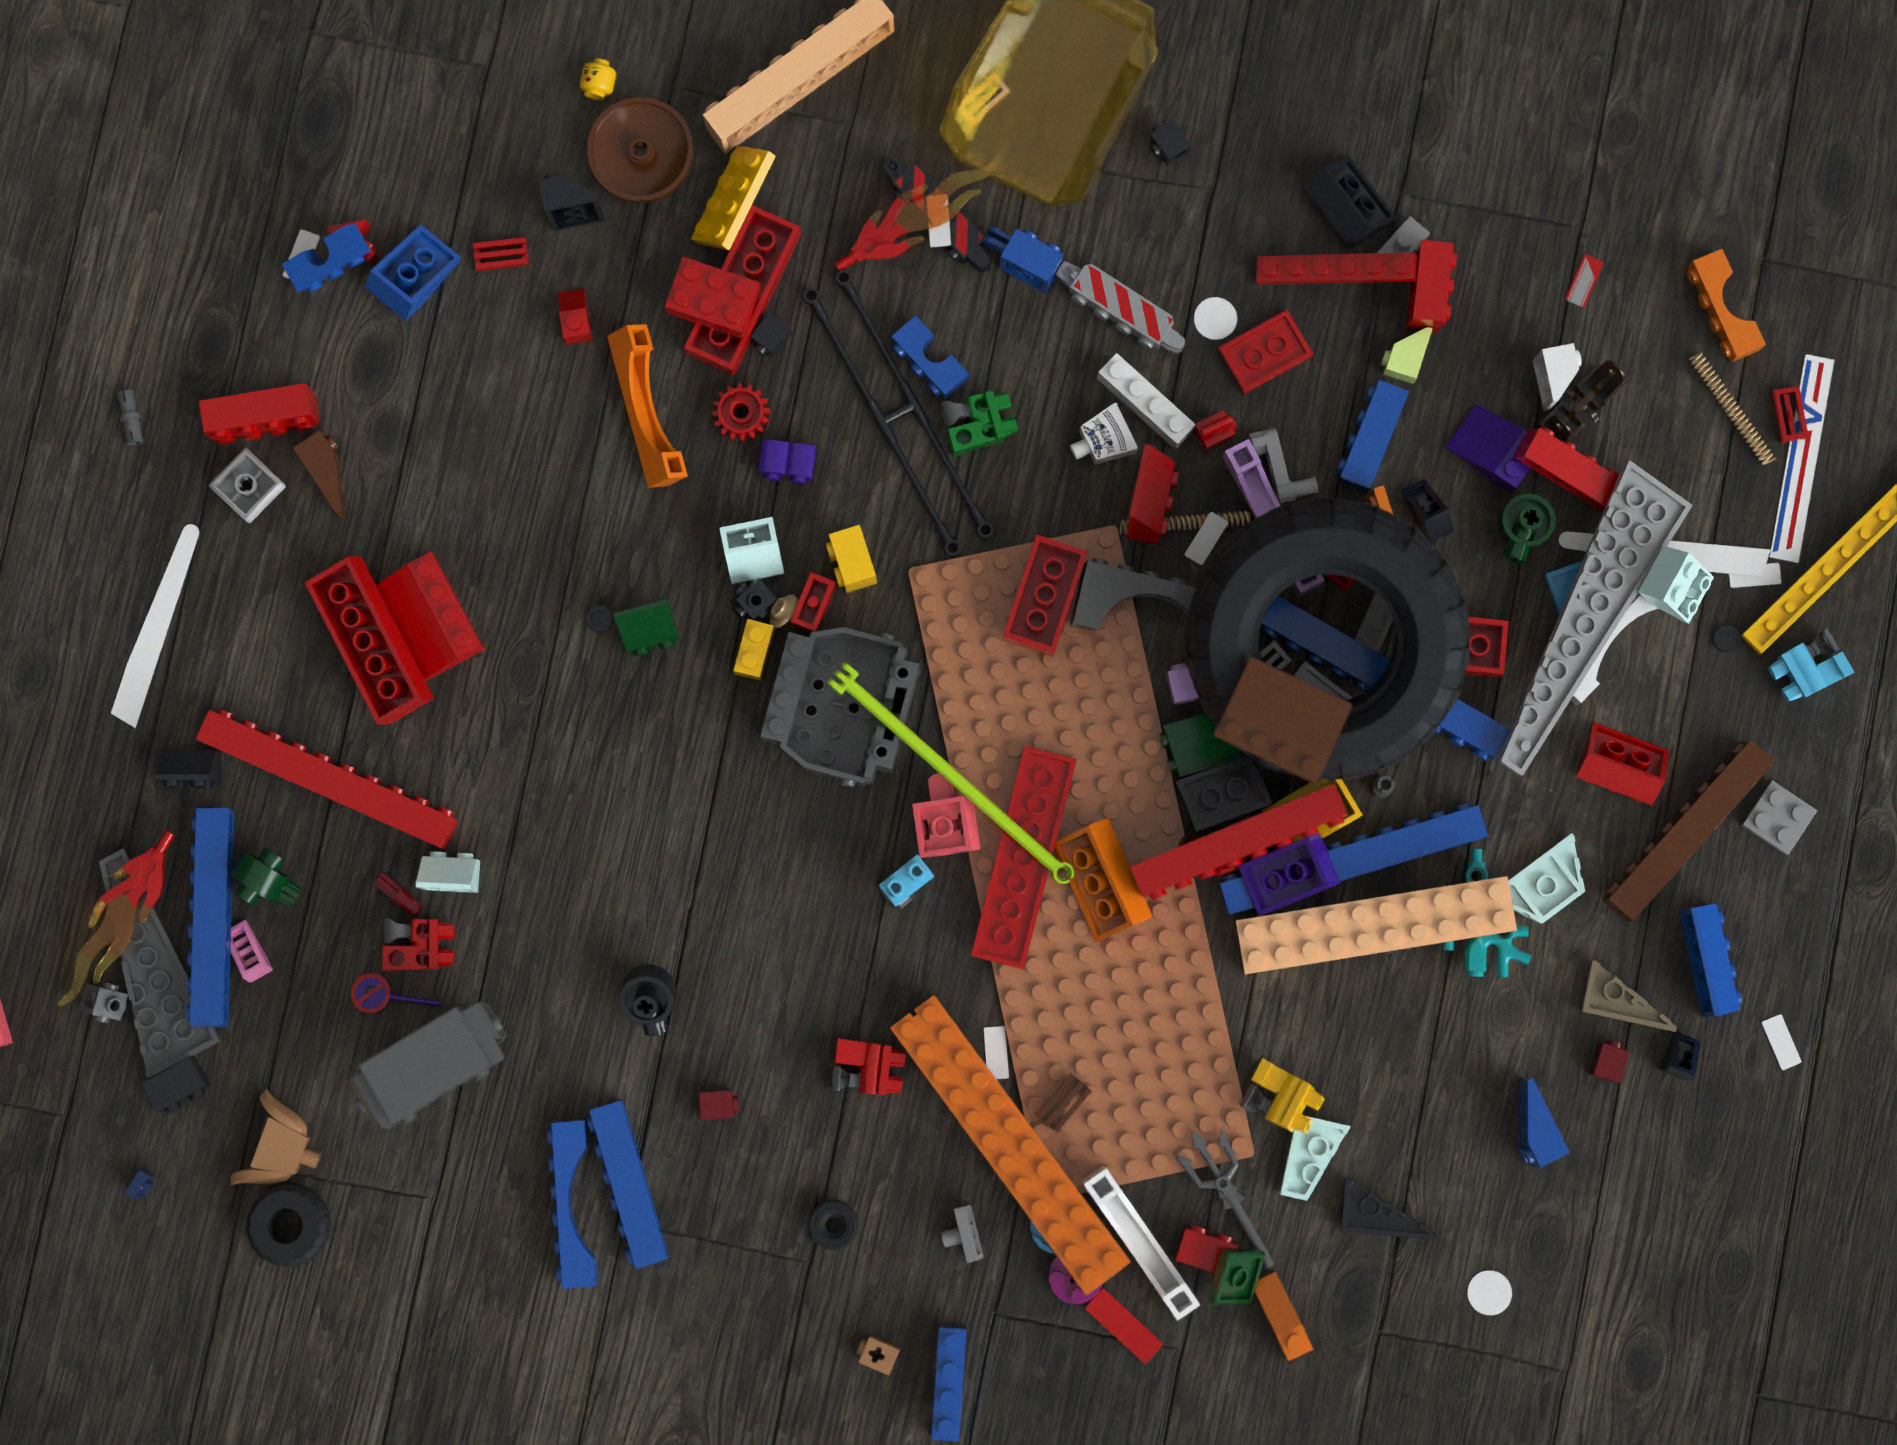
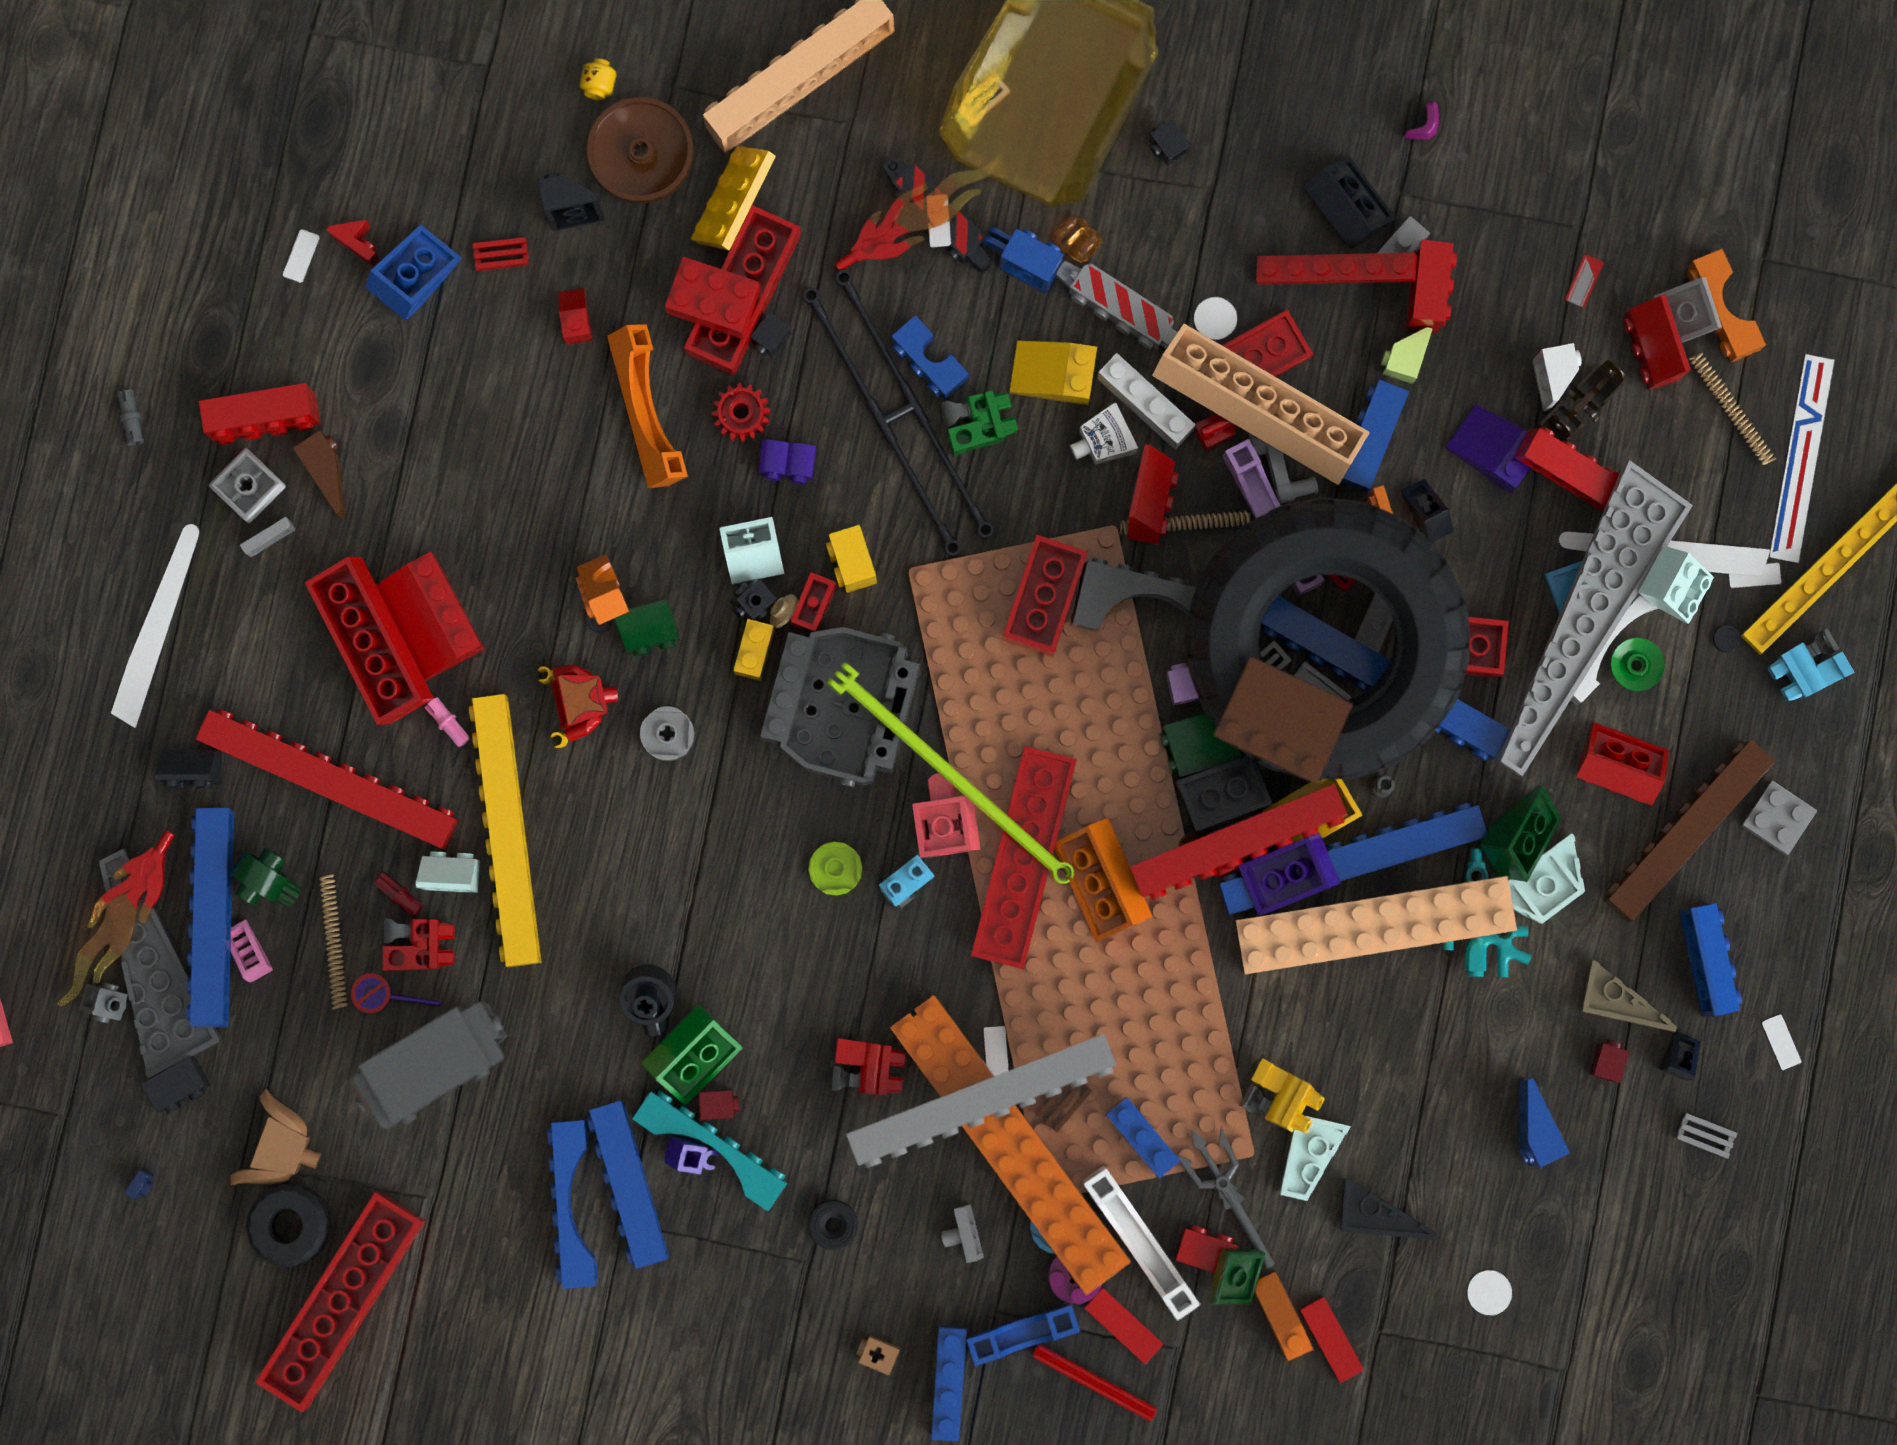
(268, 537): none -> light grey tile
(332, 955): none -> tan piece
(340, 1301): none -> red brick
(345, 248): blue arch -> none
(447, 722): none -> bright pink axle
(506, 831): none -> yellow brick
(578, 700): none -> torso
(600, 590): none -> orange arch
(656, 744): none -> light grey plate
(688, 1155): none -> dark purple brick
(691, 1055): none -> green slope
(758, 1183): none -> teal arch
(835, 868): none -> lime tile
(980, 1100): none -> light grey brick
(1022, 1333): none -> blue arch
(1053, 371): none -> yellow slope
(1082, 244): none -> clear orange piece
(1094, 1382): none -> red axle
(1142, 1137): none -> blue brick
(1206, 538): white sticker -> none
(1260, 403): none -> light nougat brick
(1331, 1339): none -> red tile
(1430, 128): none -> magenta hair
(1521, 835): none -> dark green slope
(1525, 525): dark green piece -> none
(1650, 661): none -> green dish
(1656, 343): none -> red slope
(1693, 309): none -> light grey plate
(1728, 1144): none -> light grey tile
(1779, 414): red tile -> none

